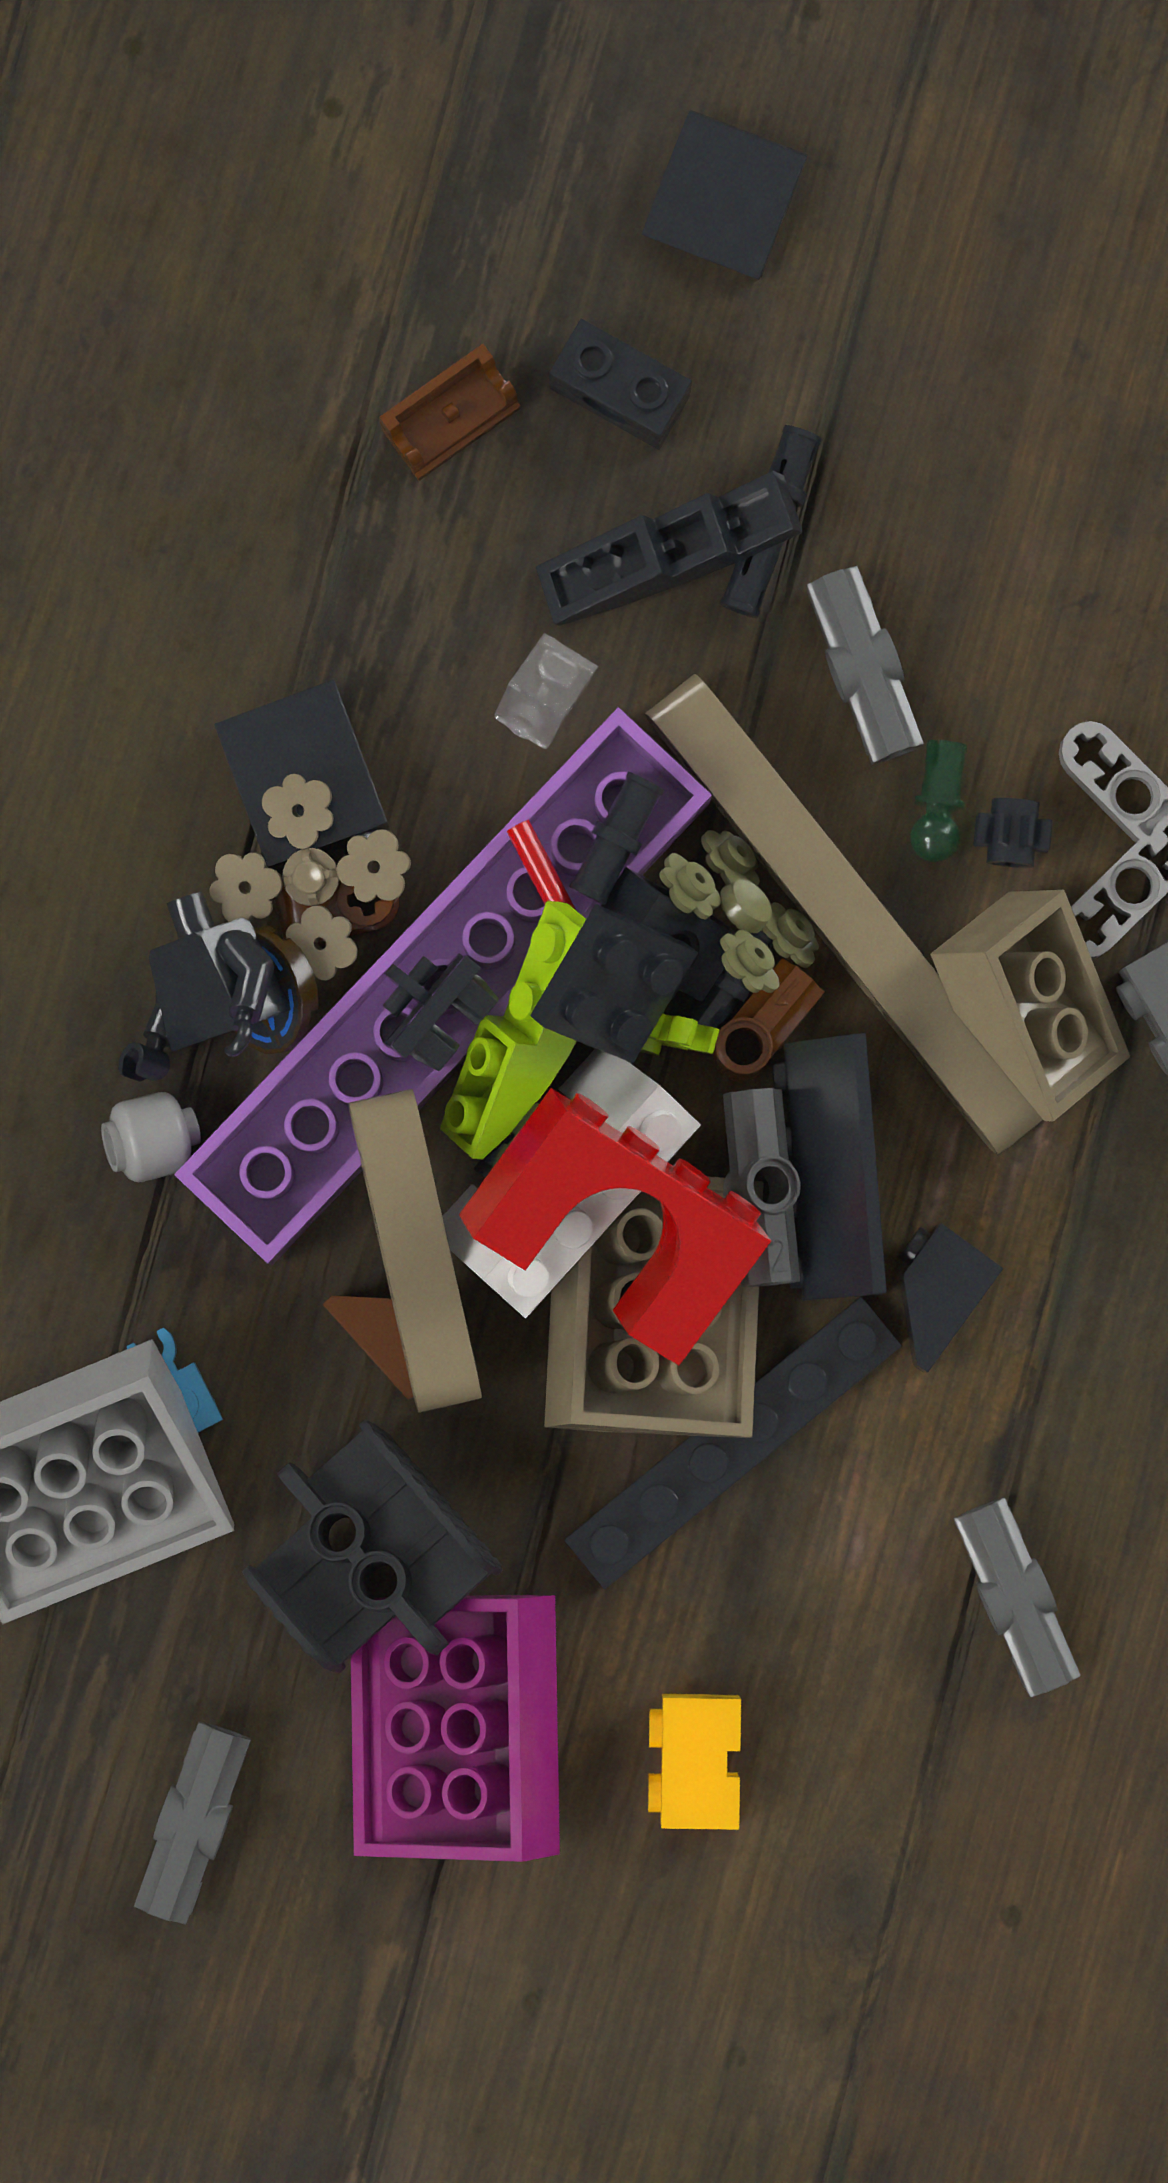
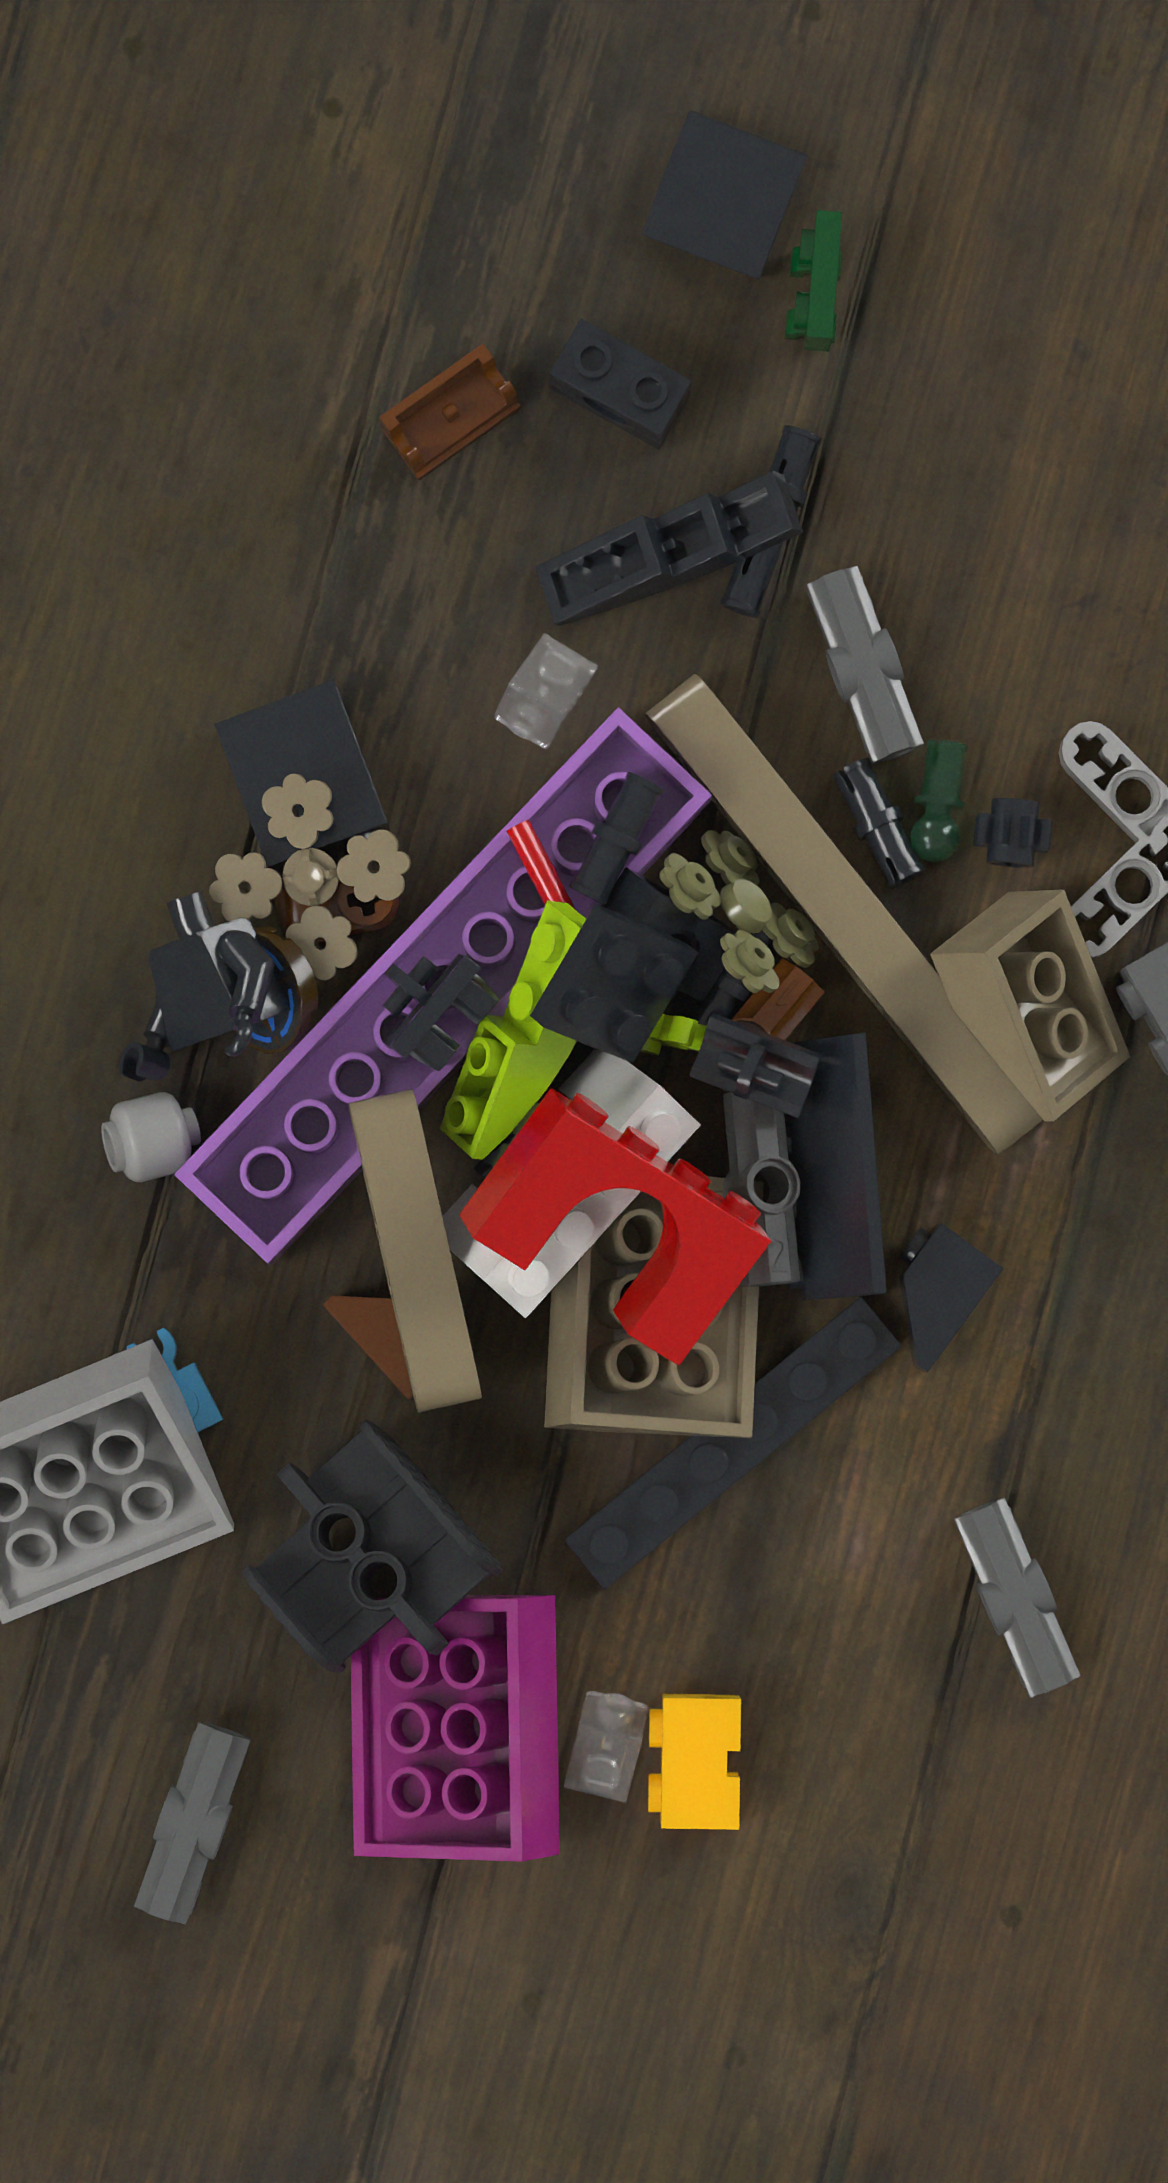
(606, 1745): none -> clear bracket
(755, 1065): none -> black hips
(820, 256): none -> dark green plate
(878, 823): none -> black pin

